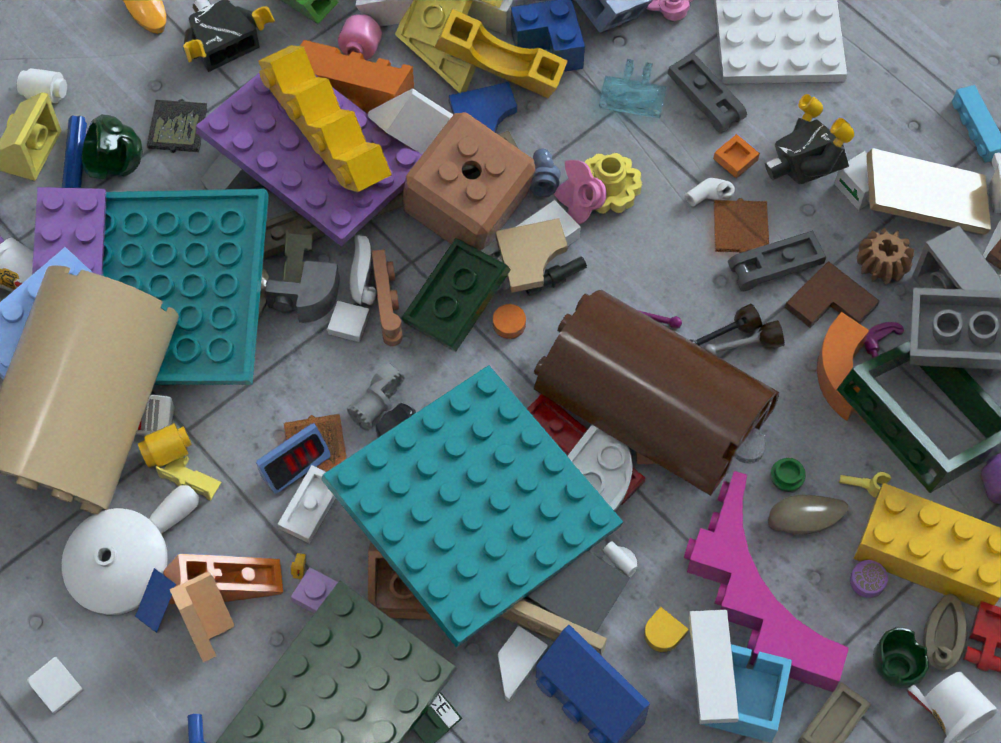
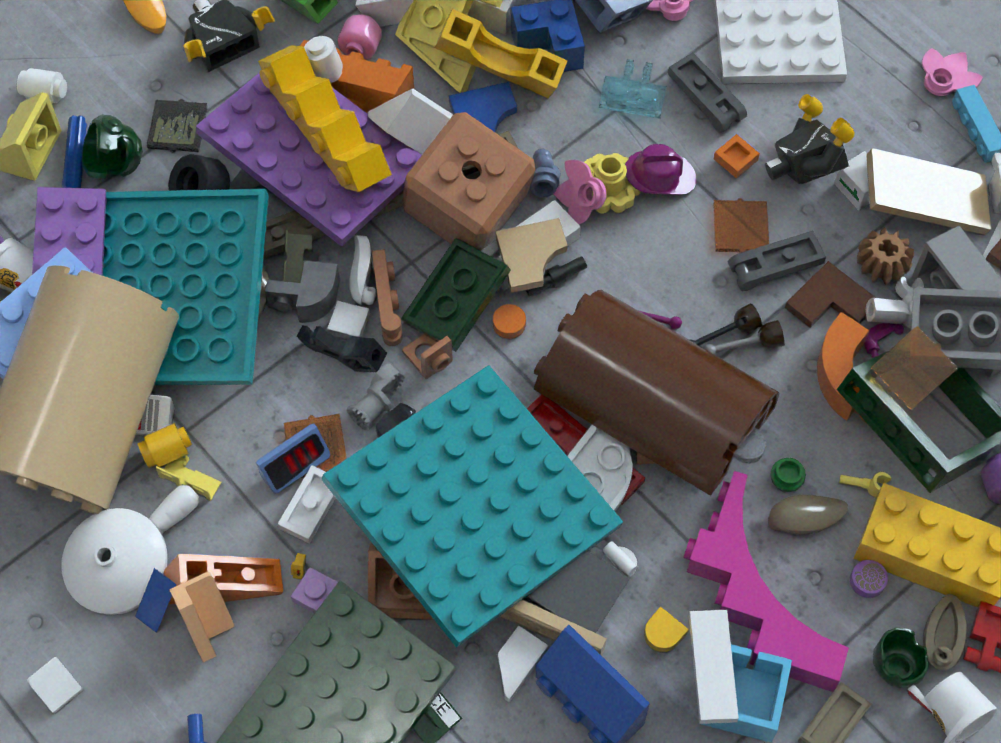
(198, 173): none -> black tyre
(324, 58): none -> white brick
(357, 353): none -> black piece
(434, 358): none -> nougat bracket
(660, 171): none -> magenta piece
(710, 189): white arm -> none
(894, 310): none -> white bar
(914, 367): none -> clear orange piece
(949, 71): none -> bright pink plate

